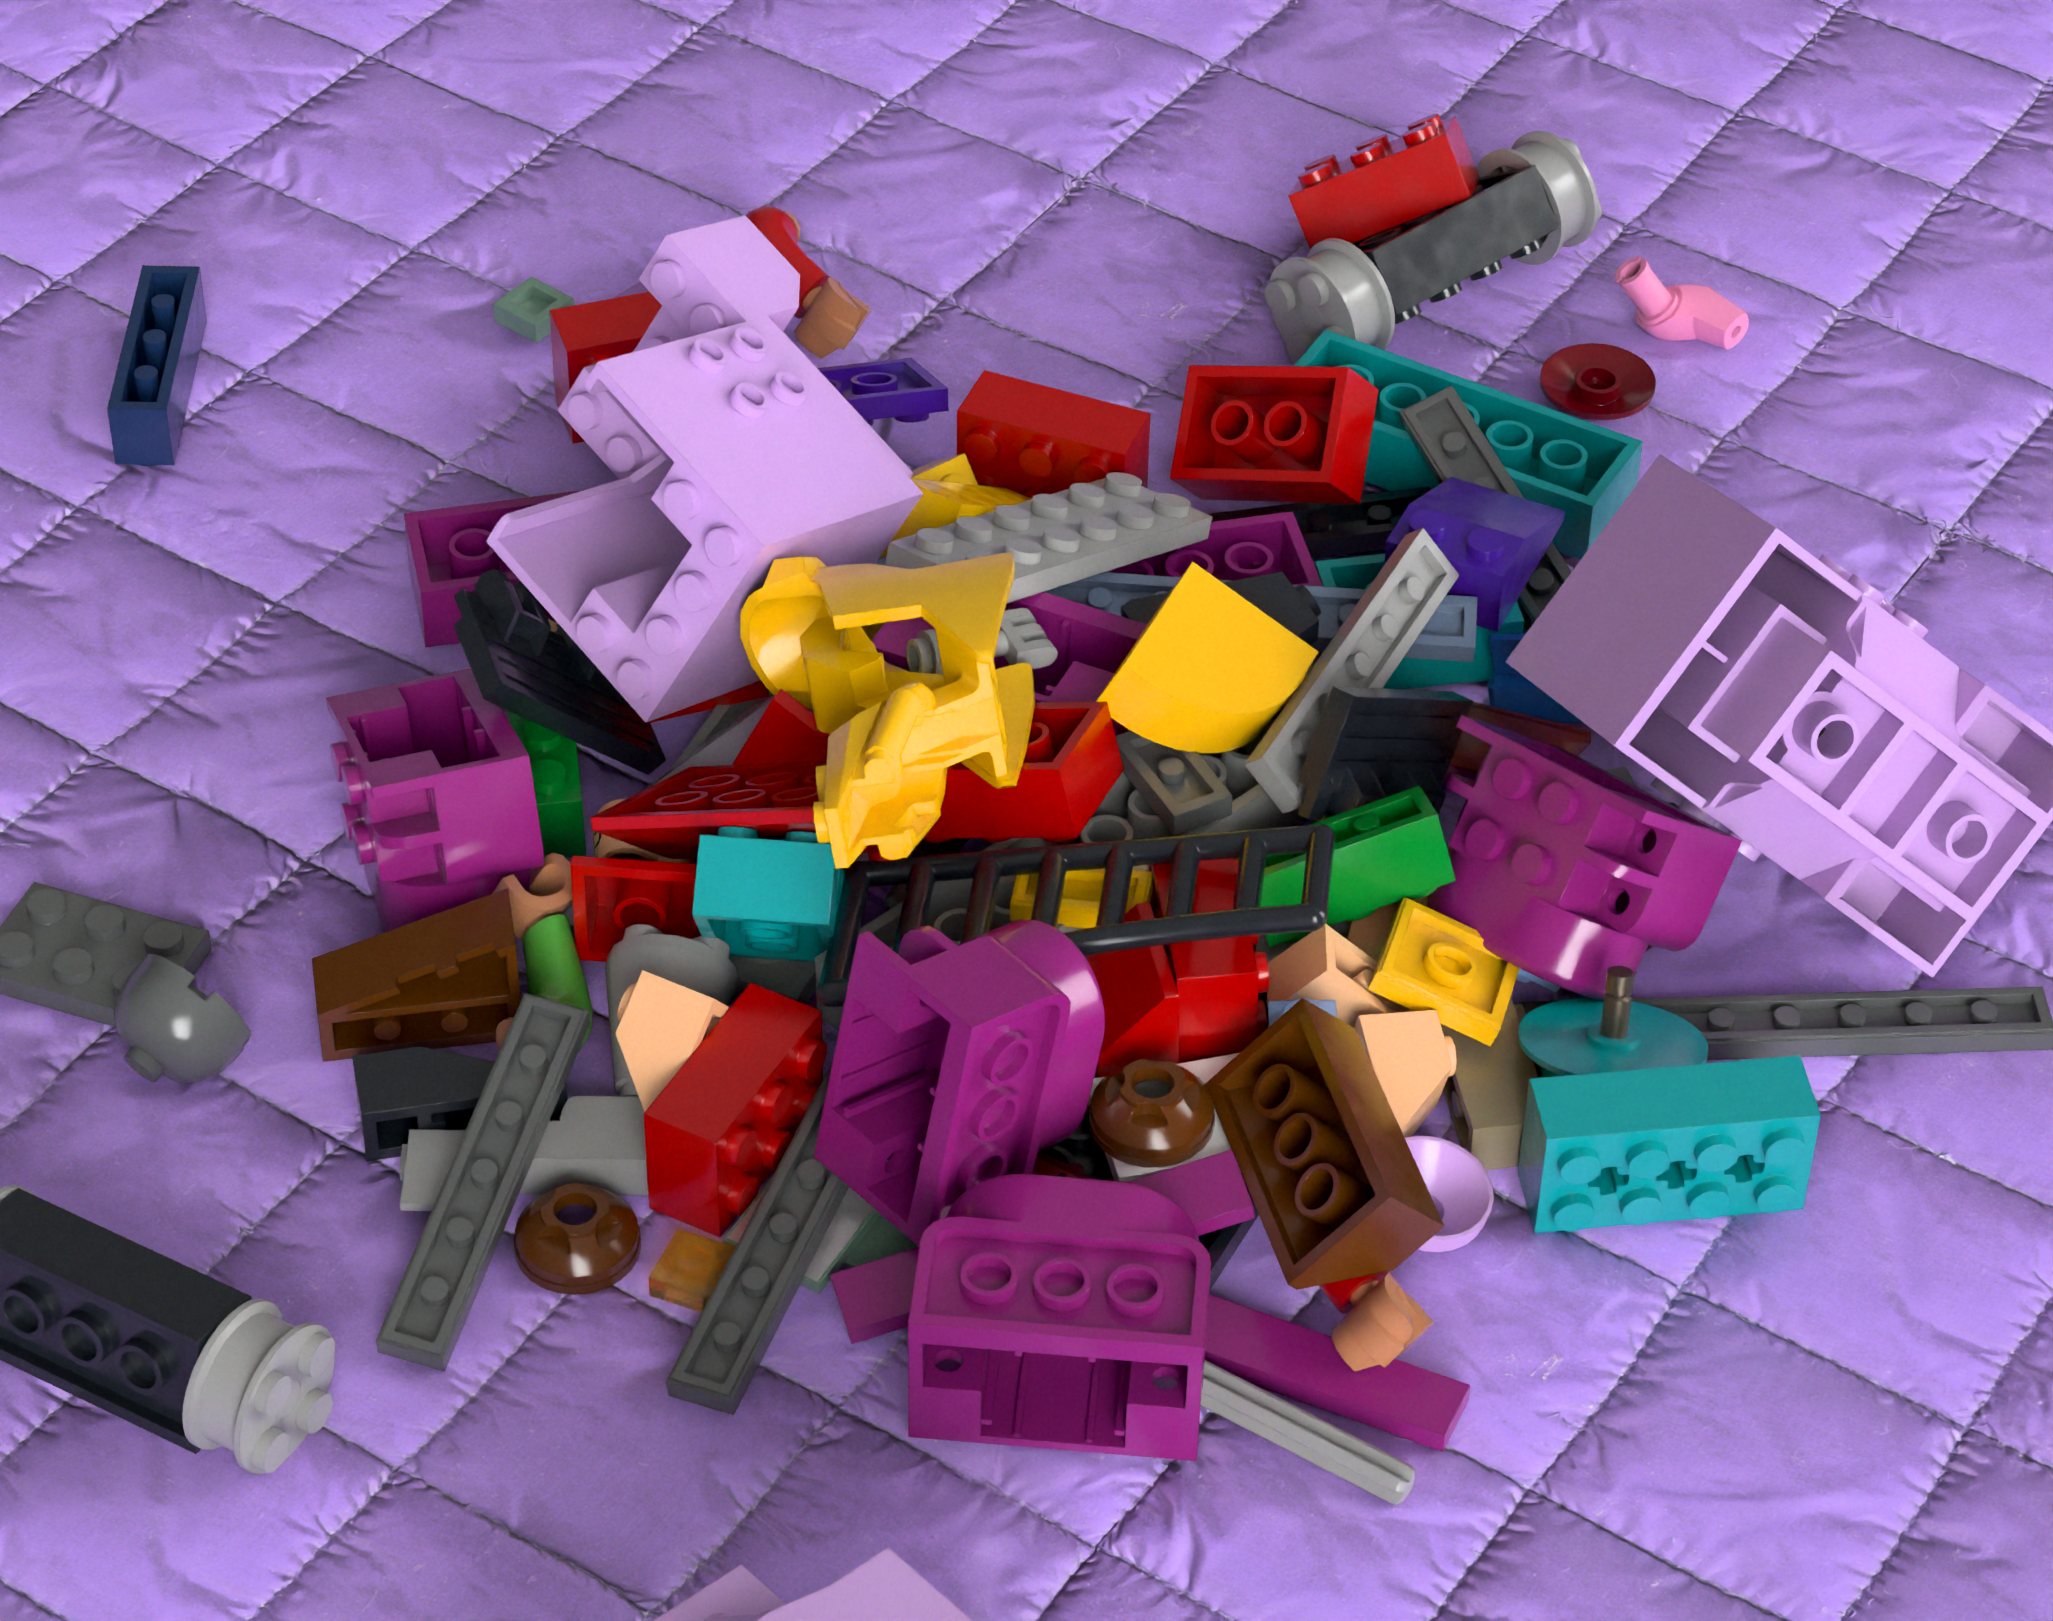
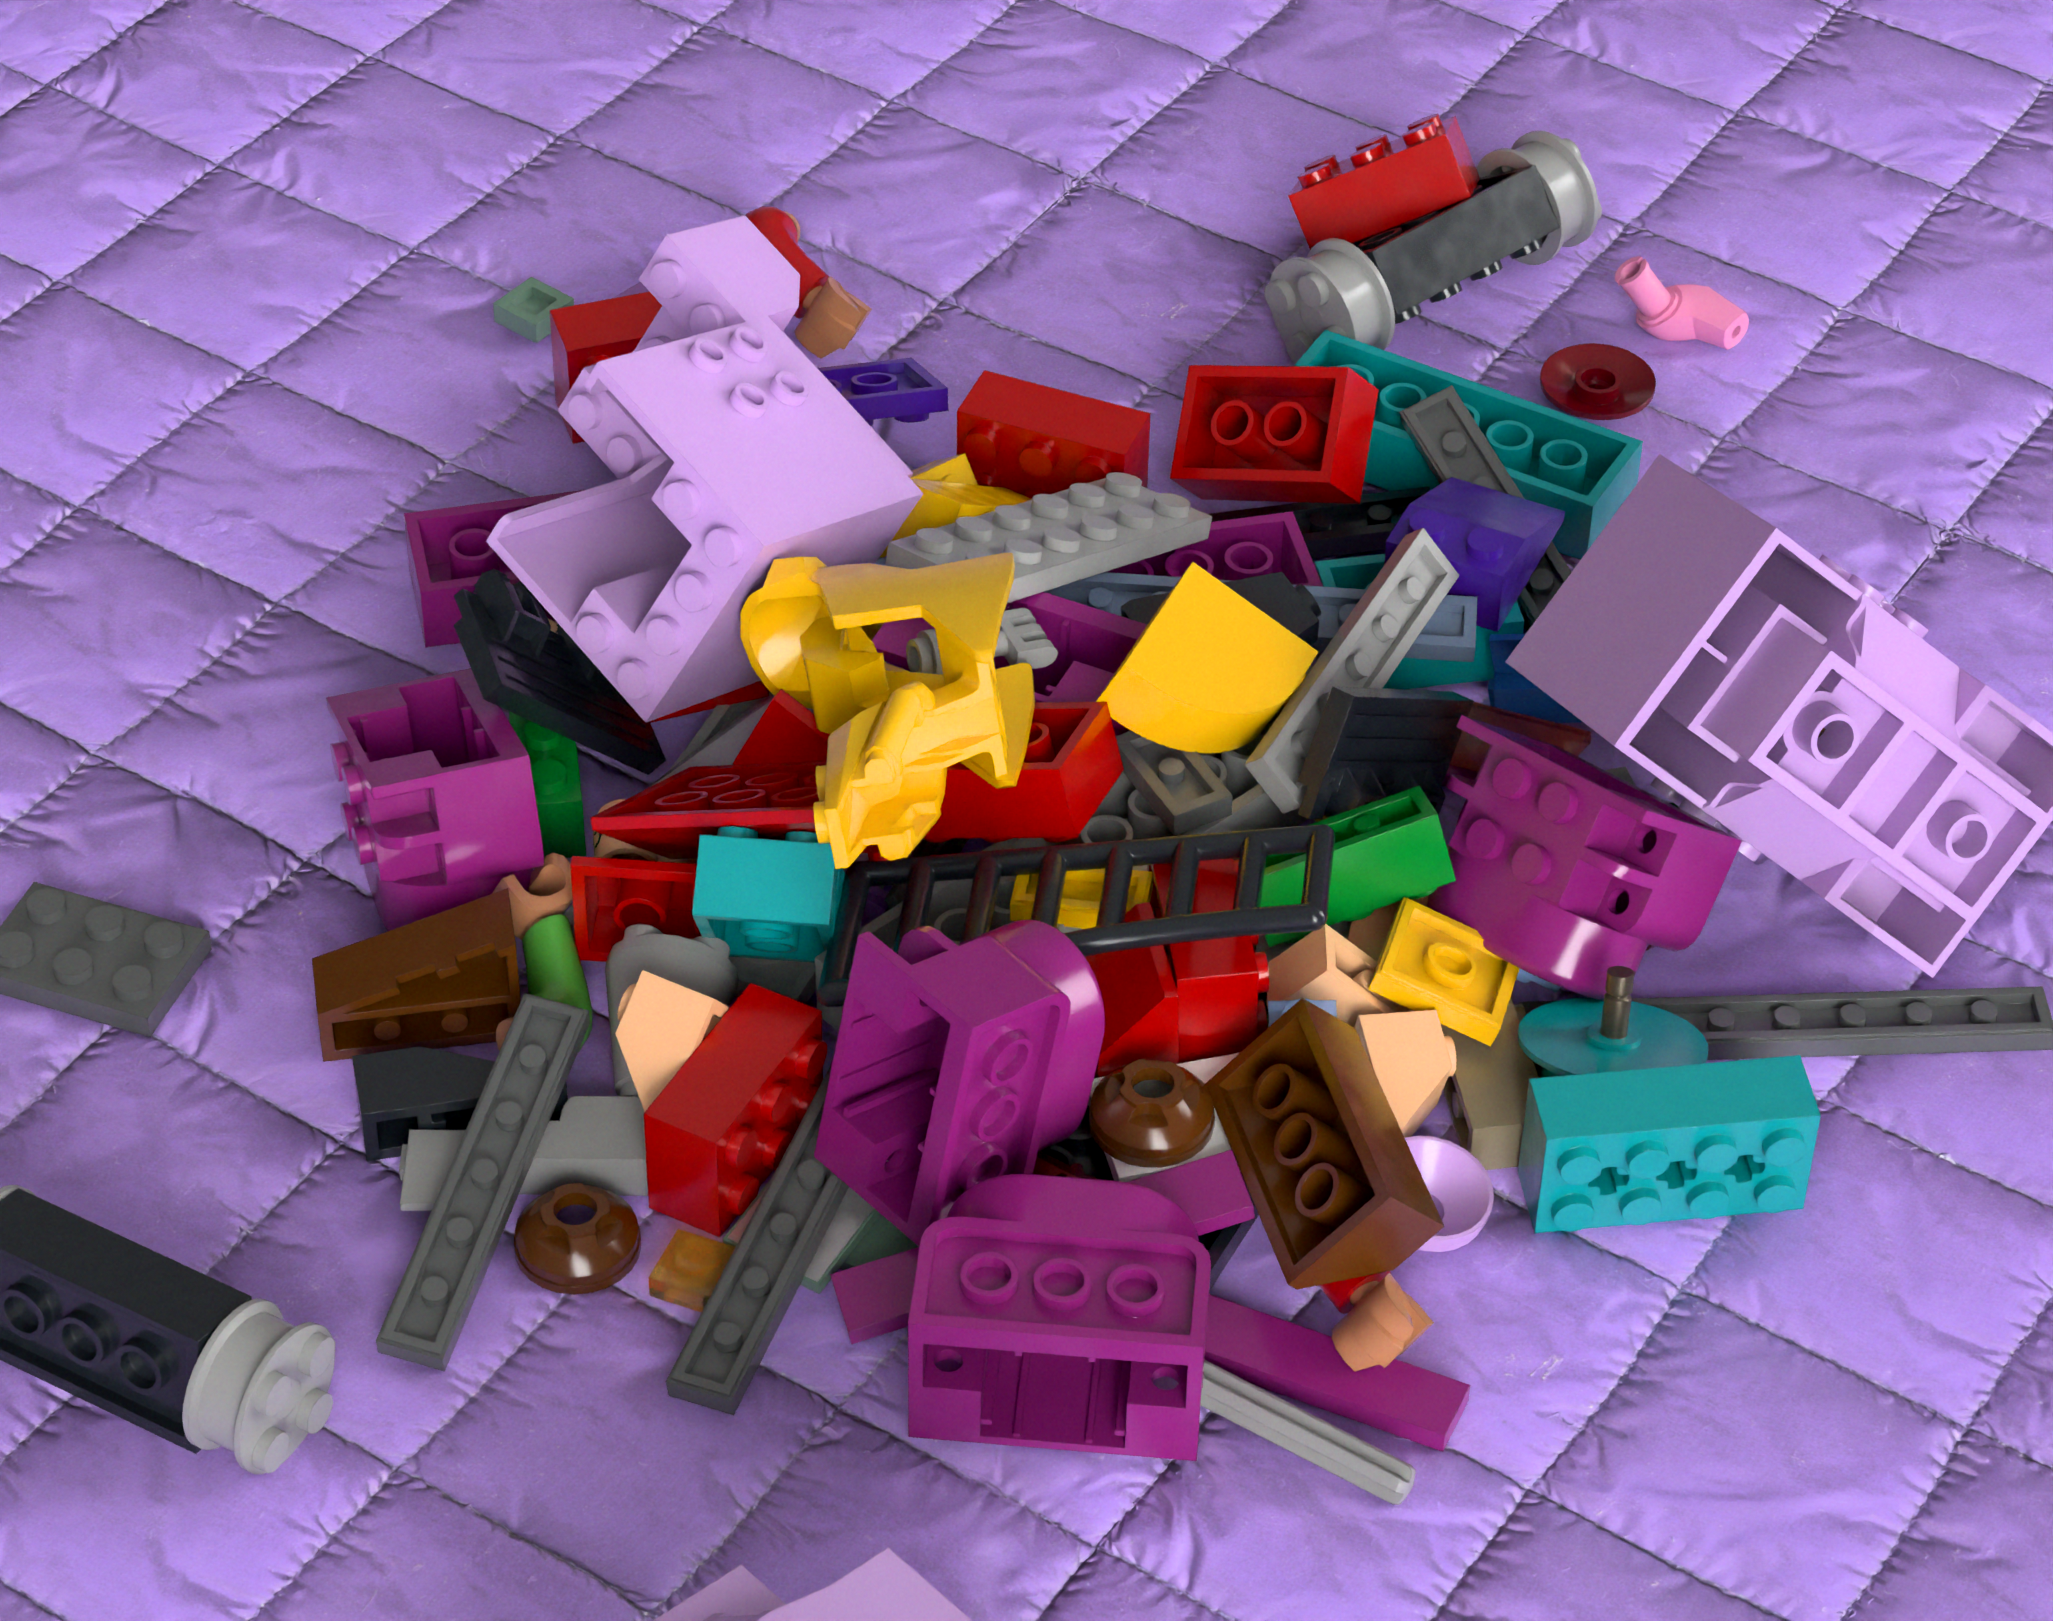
(157, 365): dark blue brick -> none
(174, 1025): dark grey cylinder -> none

